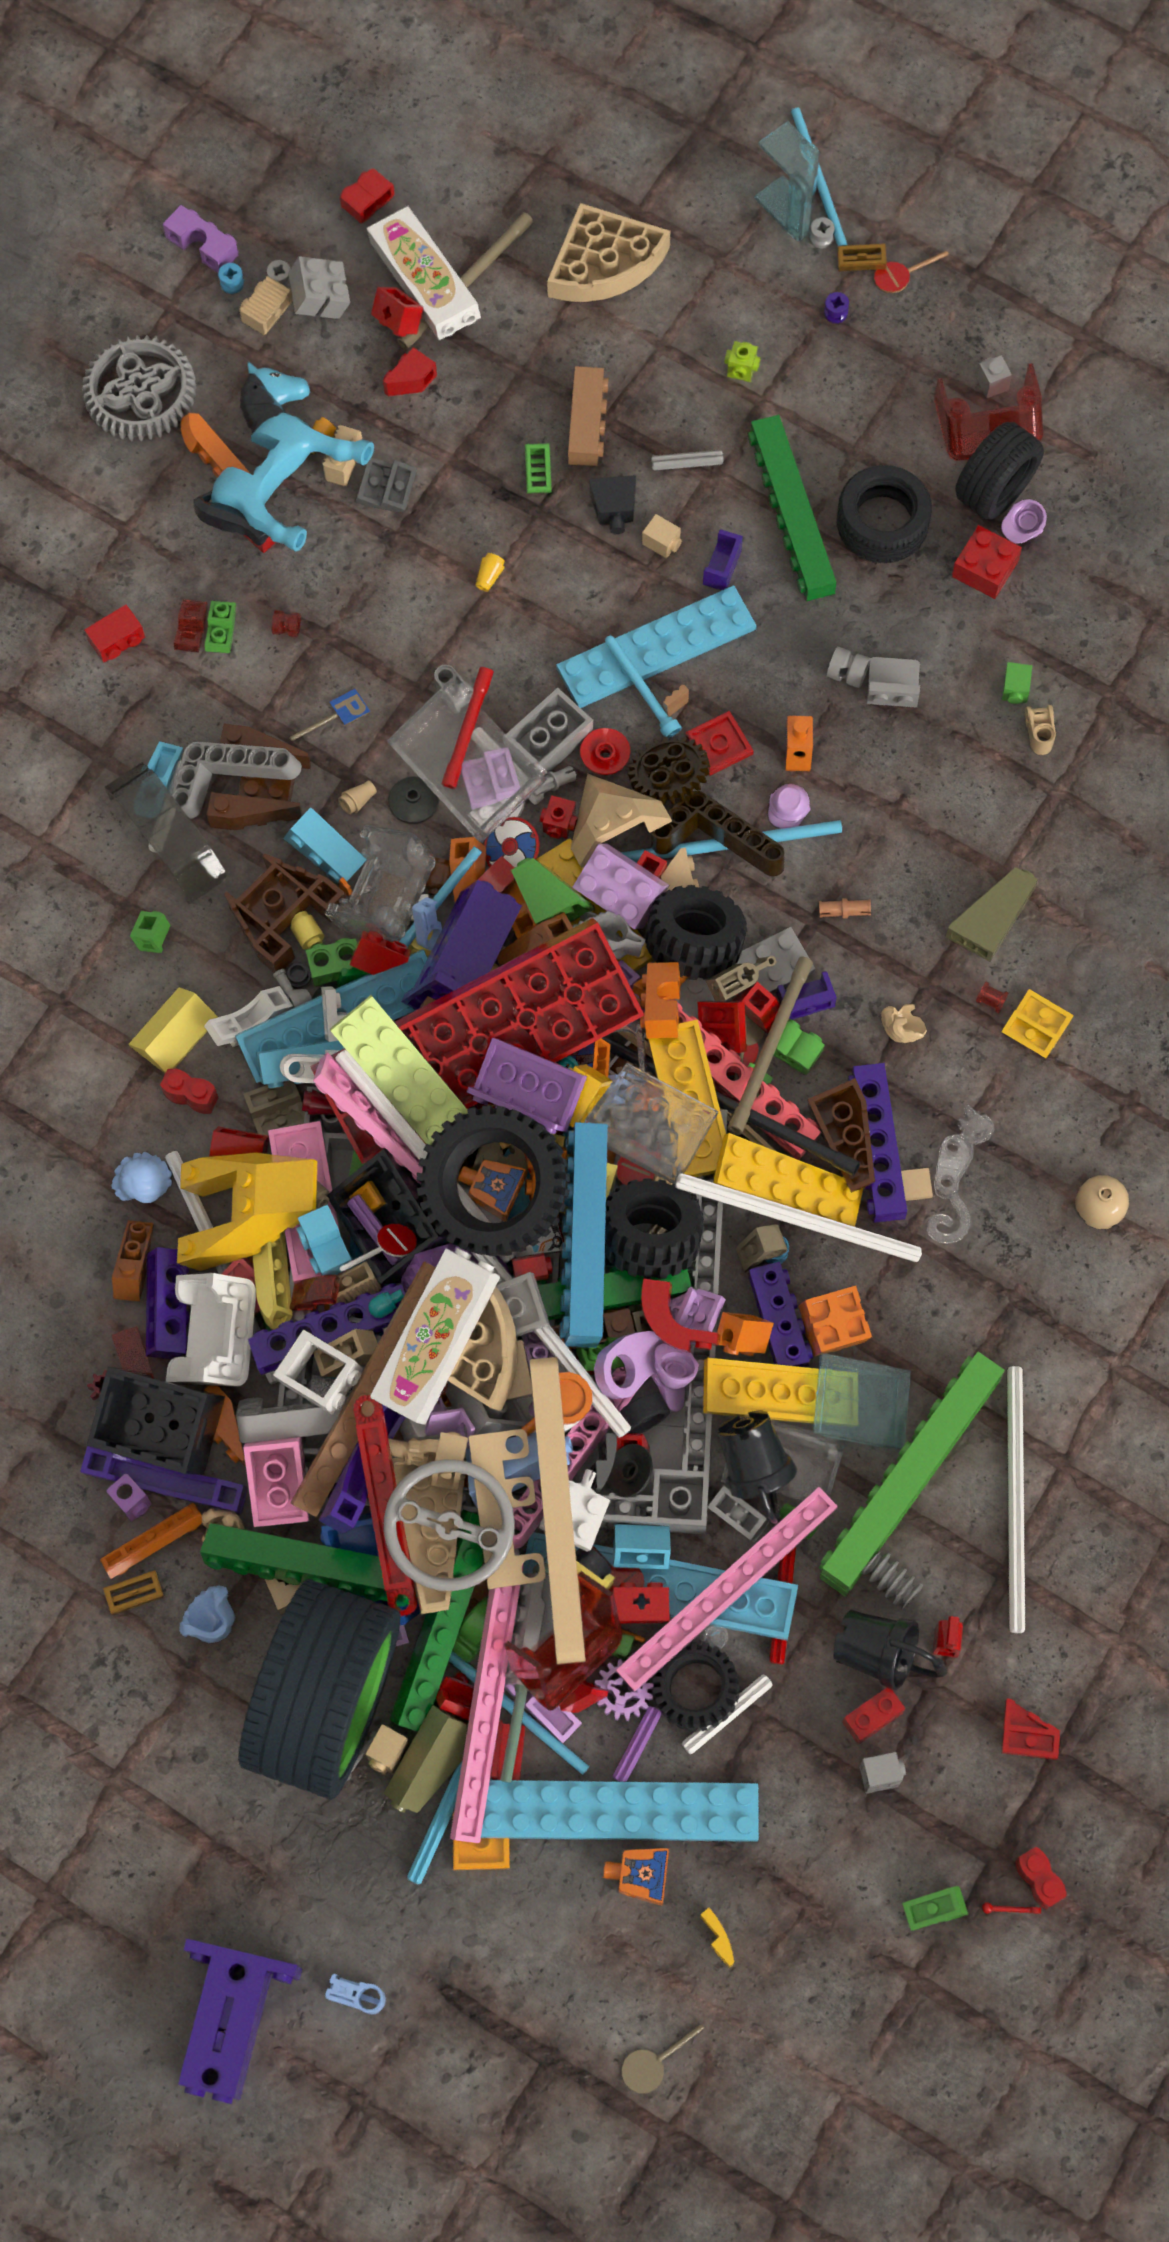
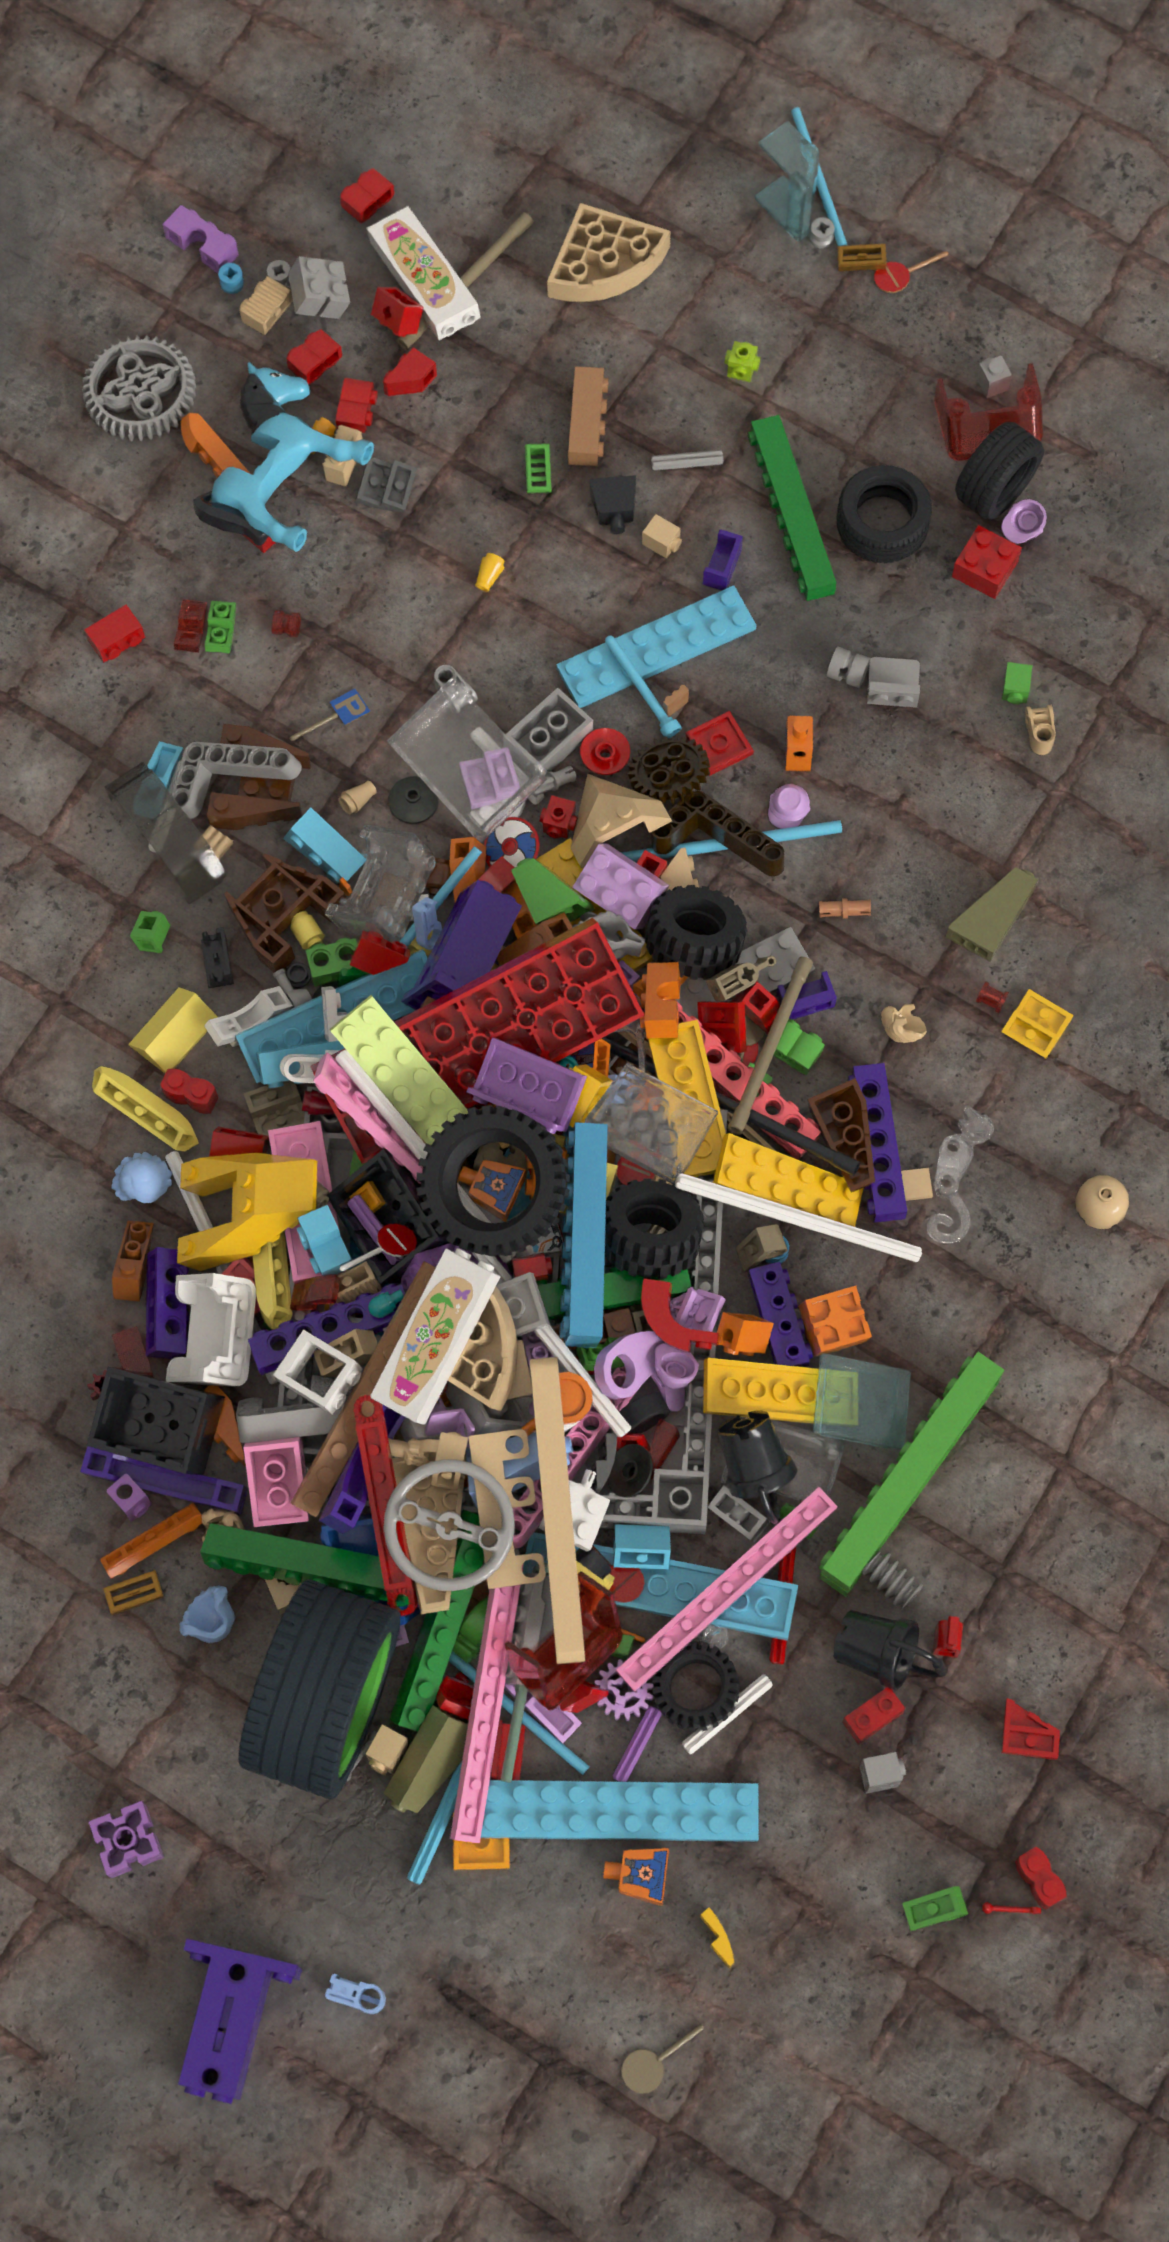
(111, 1831): none -> medium lavender brick
(144, 1108): none -> light yellow brick
(217, 959): none -> black hinge
(218, 842): none -> tan piece
(314, 356): none -> red brick
(355, 404): none -> red brick
(479, 691): red piece -> none
(654, 1613): red brick -> none
(663, 1443): none -> clear red slope
(840, 312): dark purple wheel -> none
(1016, 1500): white axle -> none

